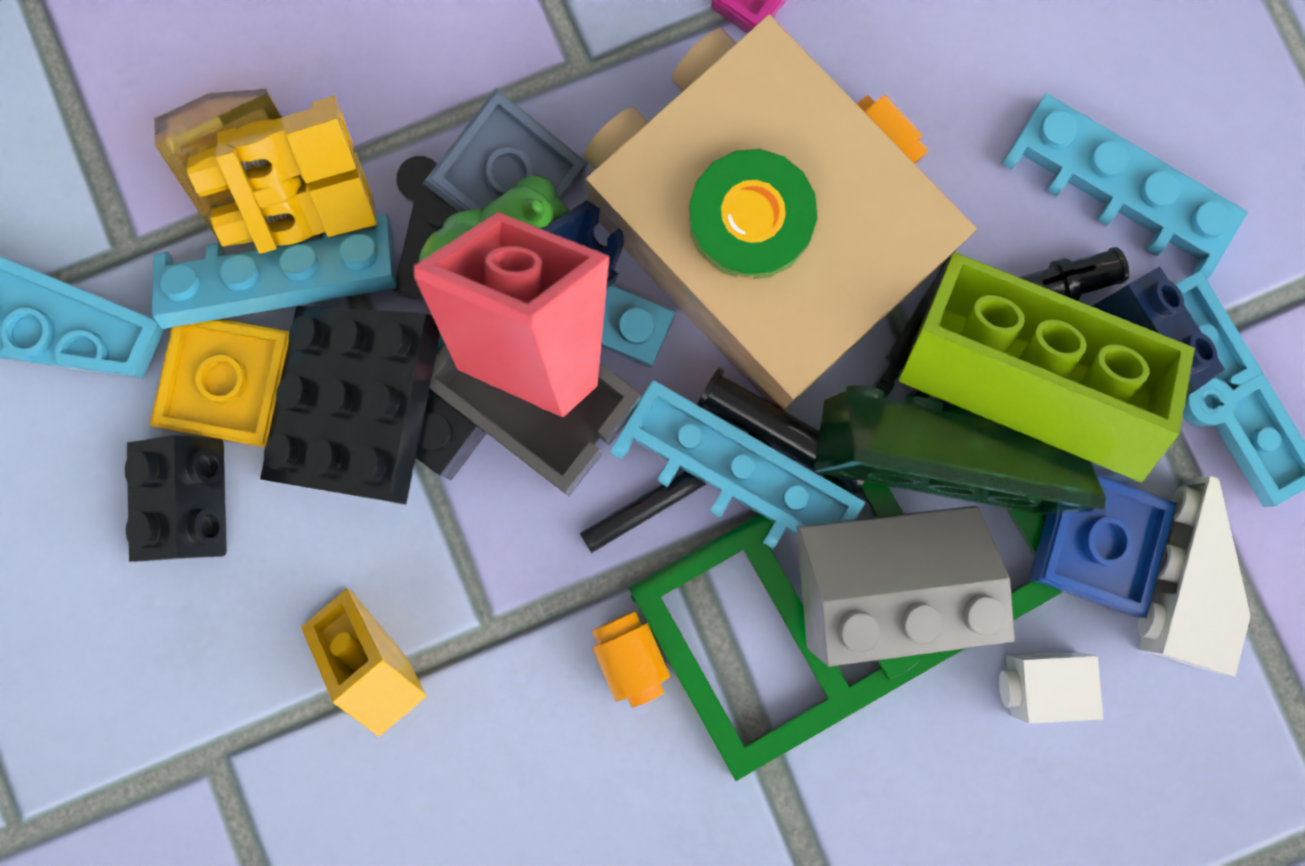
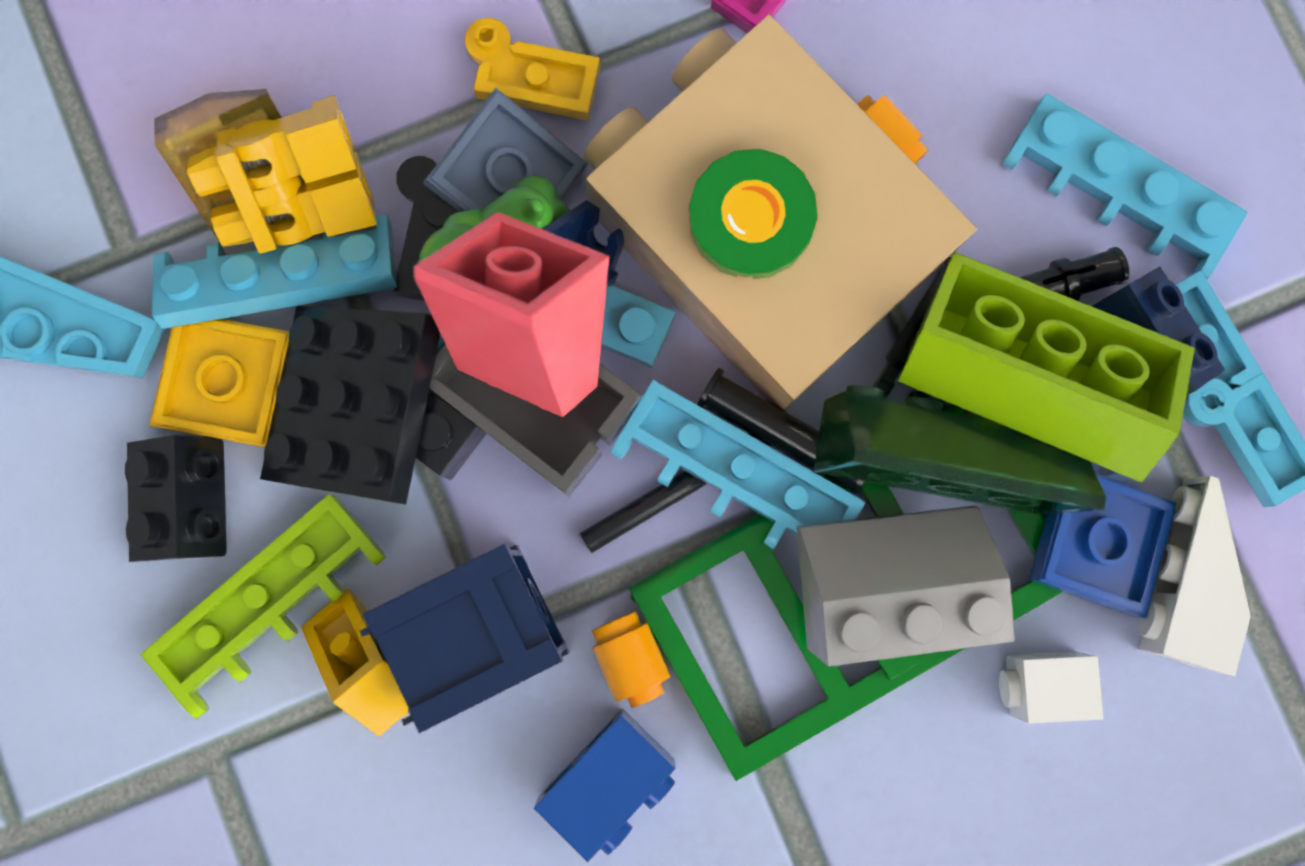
(257, 600): none -> lime hinge
(466, 636): none -> dark blue container
(531, 73): none -> yellow hinge
(606, 787): none -> blue brick

